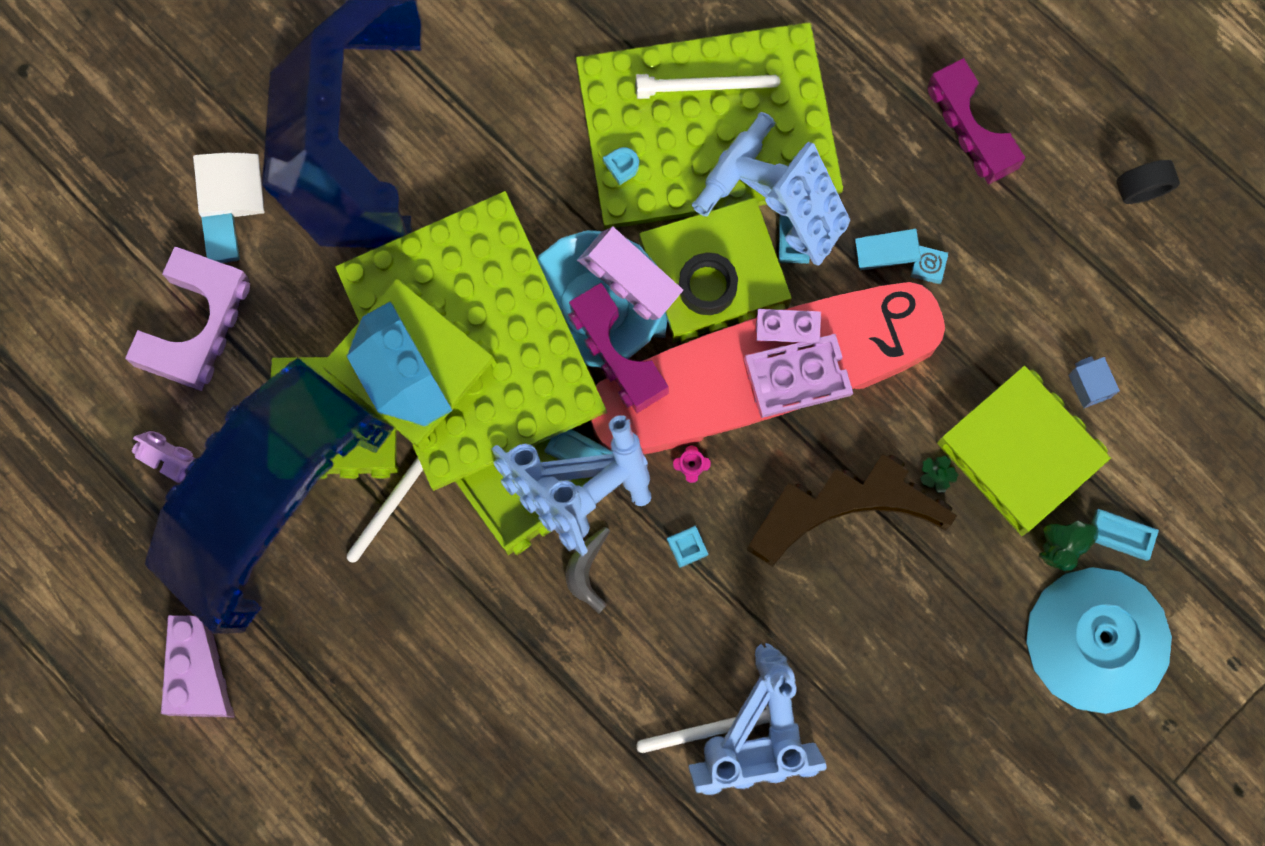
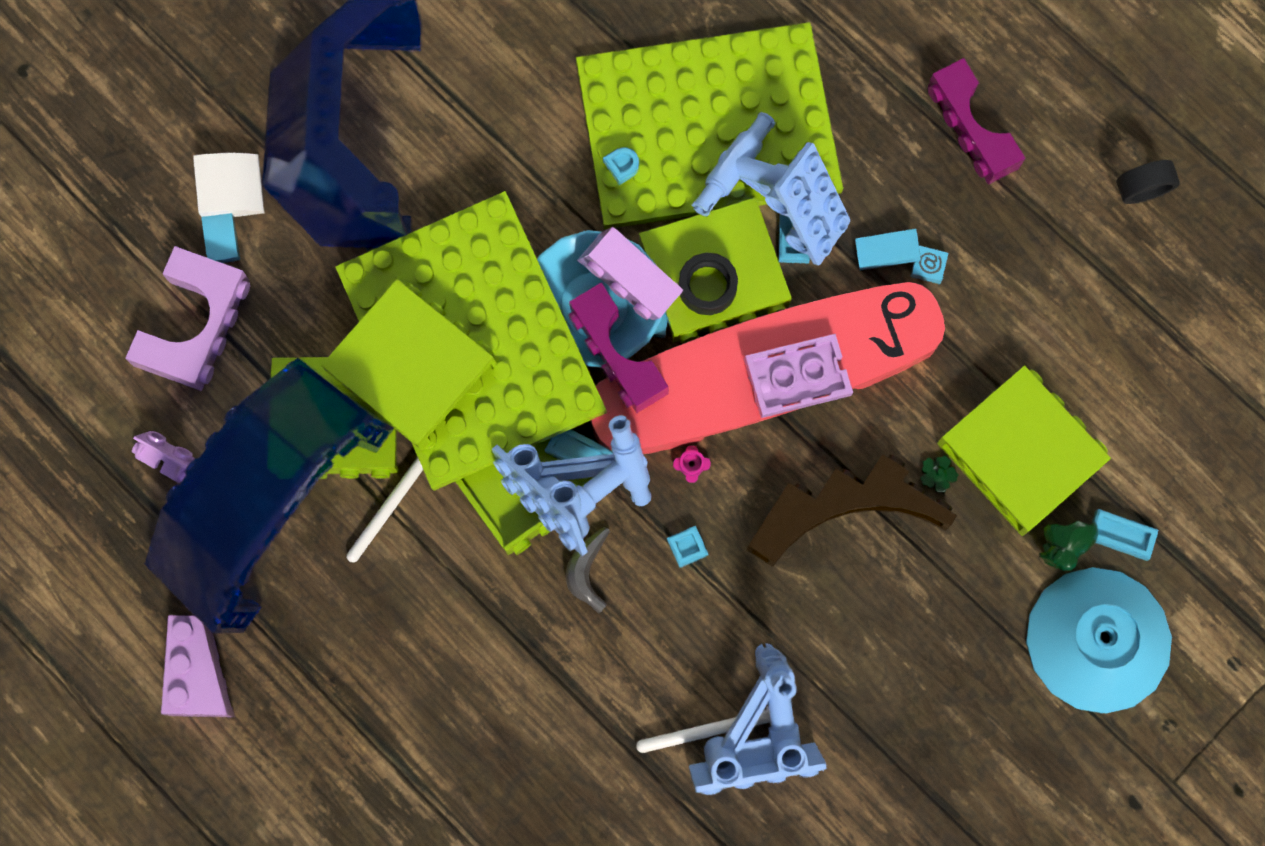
(395, 370): dark azure wedge -> none
(648, 85): white piece -> none
(788, 326): lavender hinge -> none
(1093, 381): medium blue brick -> none

